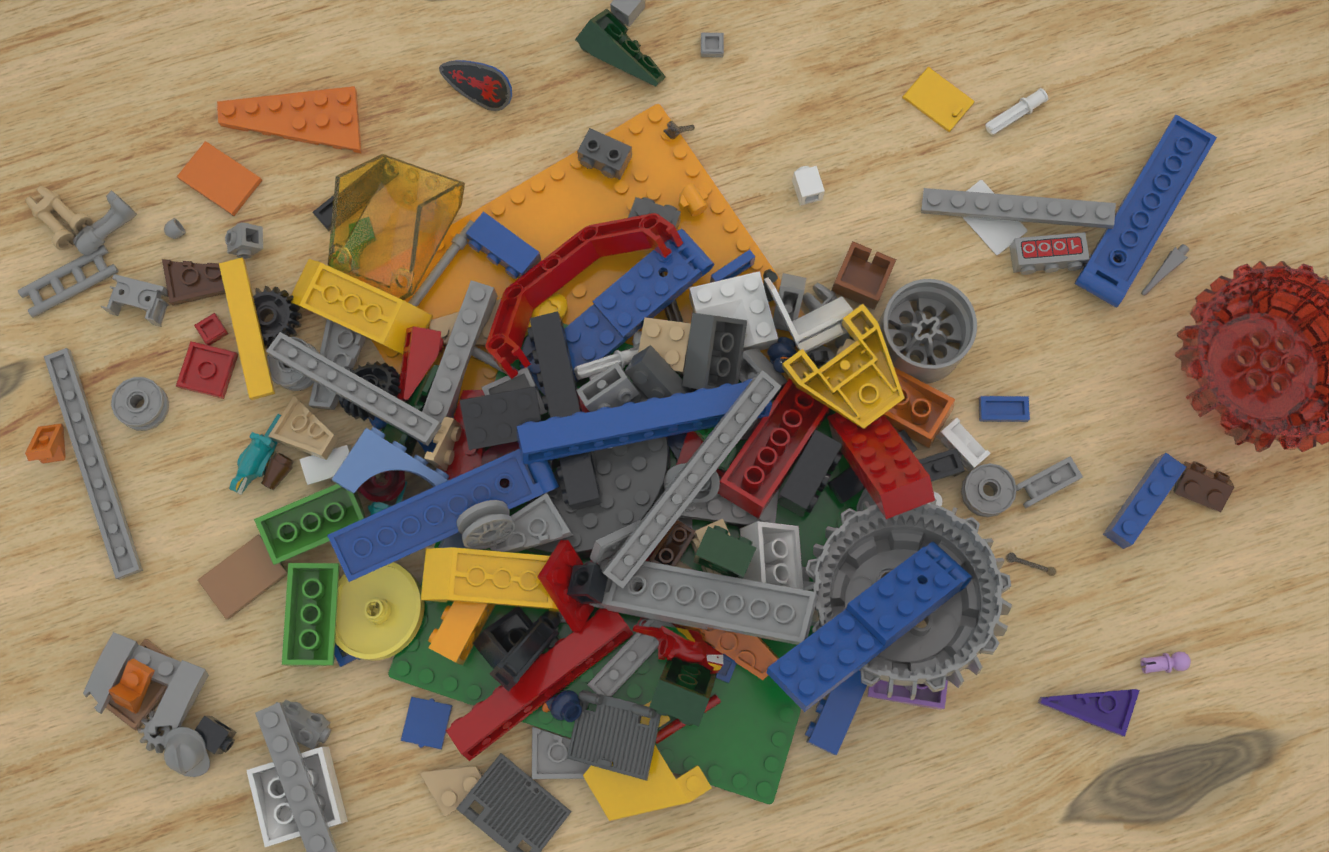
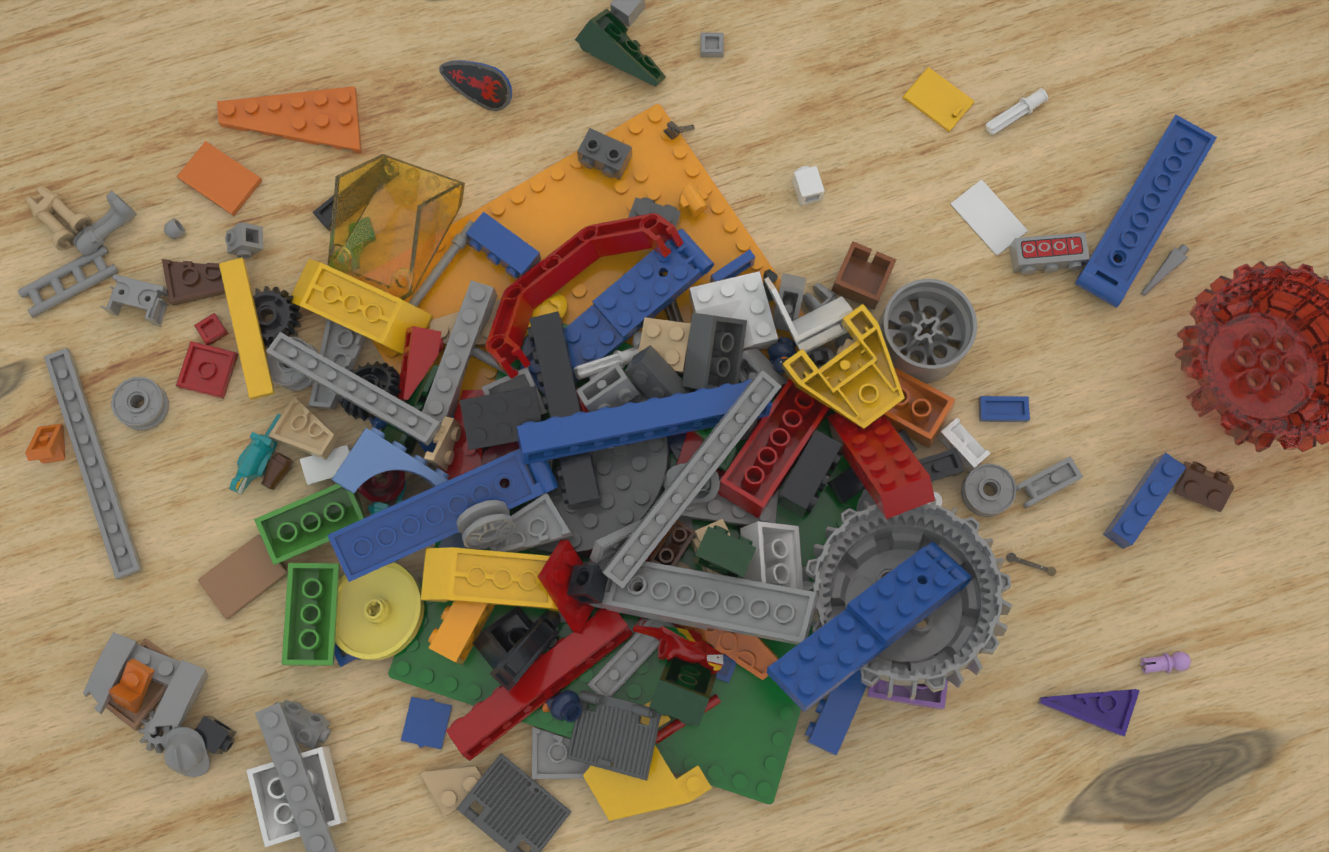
(1018, 208): light grey plate -> none

